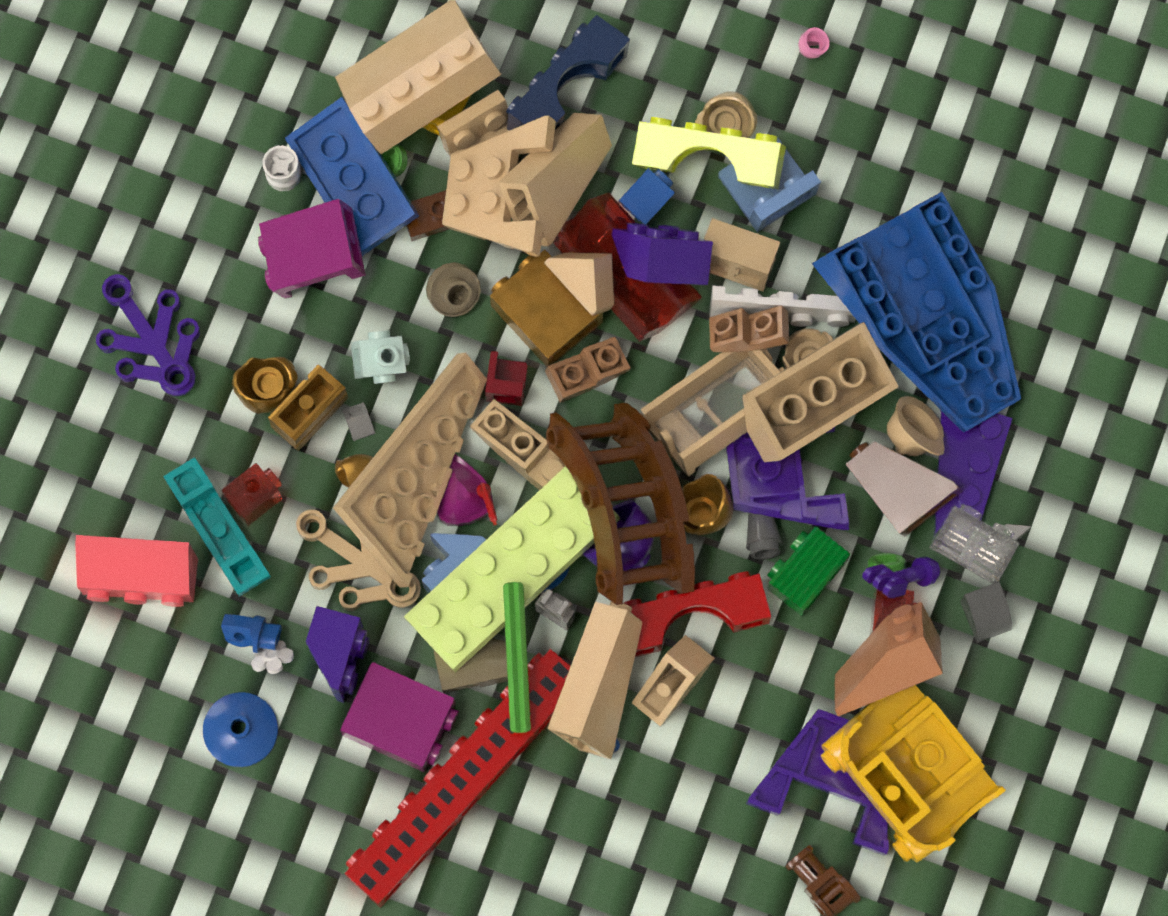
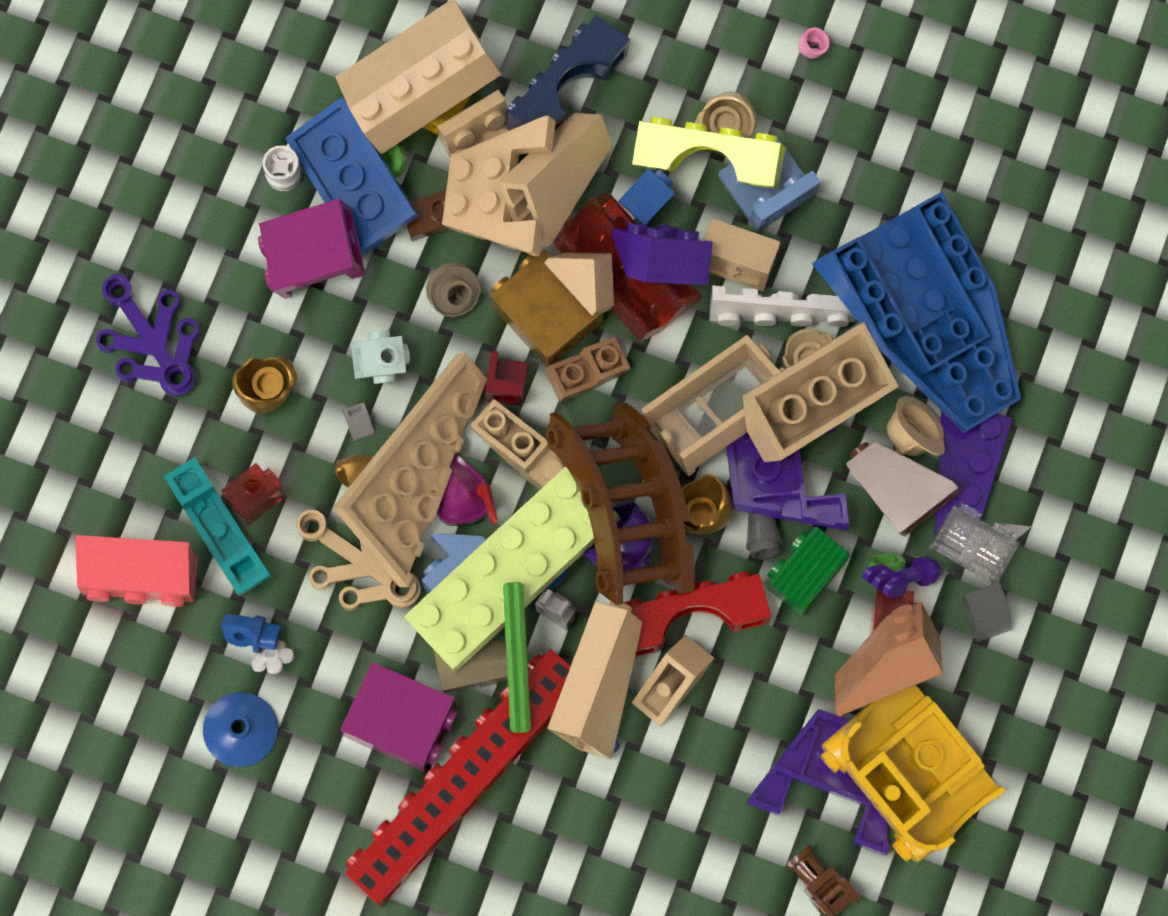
(308, 407): pearl gold brick -> none
(335, 645): dark purple slope -> none
(748, 332): medium nougat slope -> none

